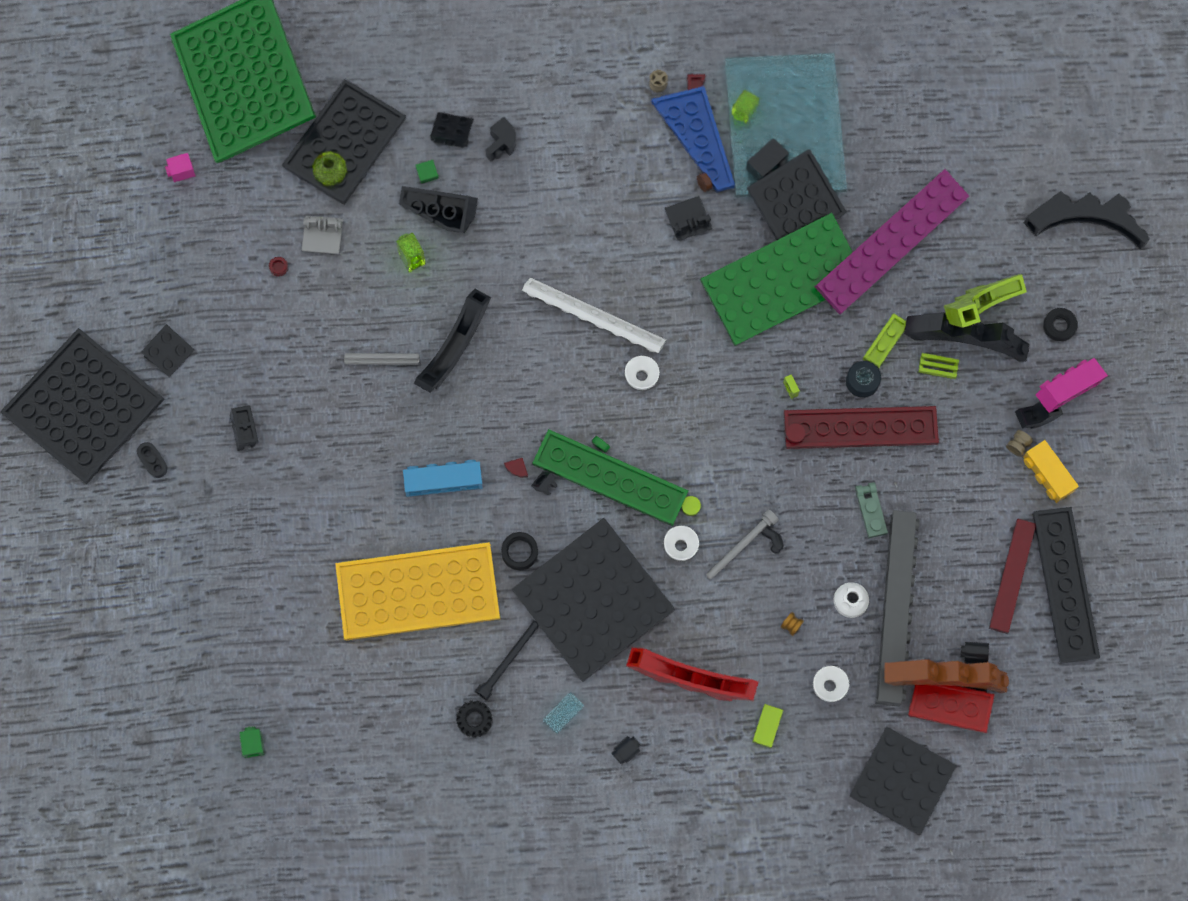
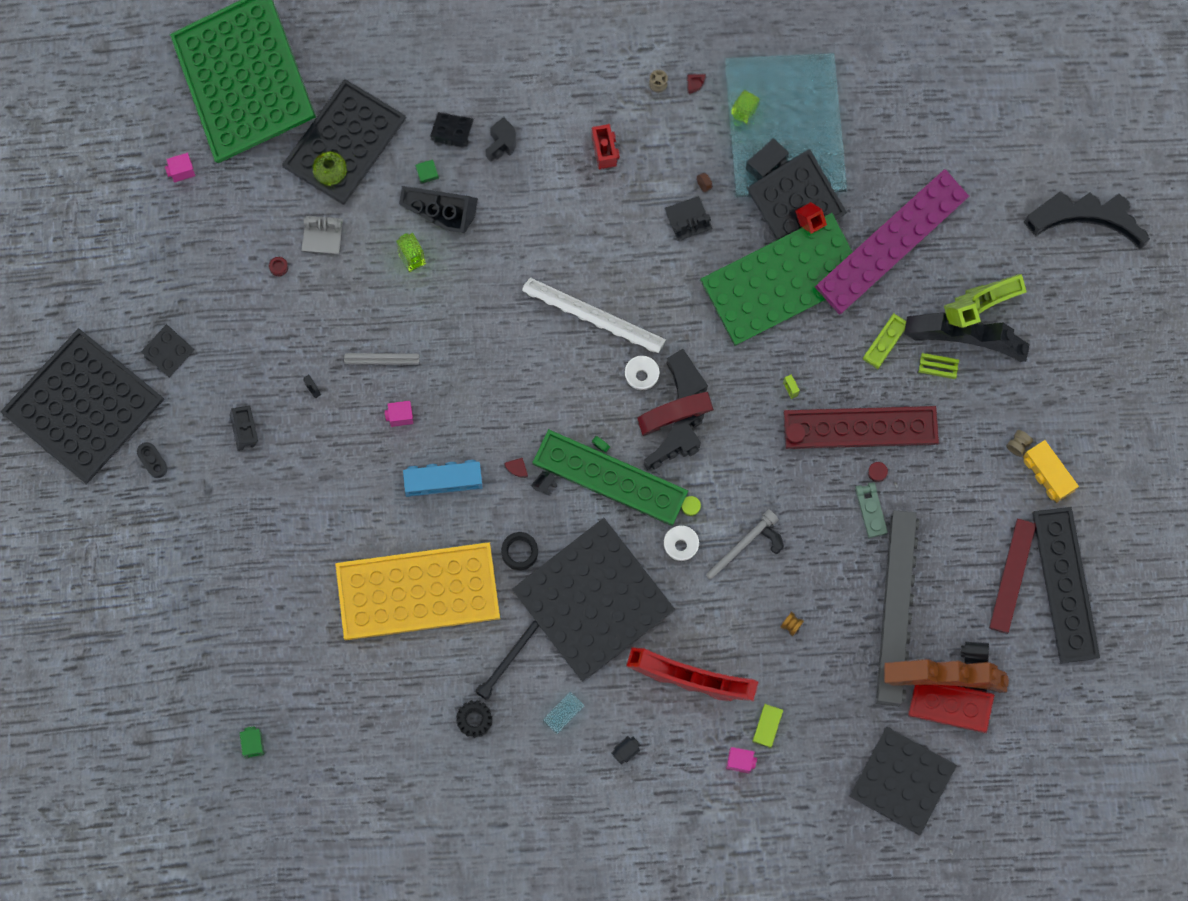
(311, 386): none -> black tile
(399, 413): none -> dark pink brick
(456, 342): black arch -> none
(604, 146): none -> red brick
(674, 411): none -> dark red slope
(681, 437): none -> black arch
(694, 125): blue wing -> none
(741, 760): none -> dark pink brick
(811, 217): none -> red brick
(836, 675): white piece -> none
(849, 609): white piece -> none
(863, 386): black wheel -> none
(877, 471): none -> dark red tile
(1036, 416): black brick -> none
(1068, 316): black tyre -> none
(1071, 384): dark pink brick -> none

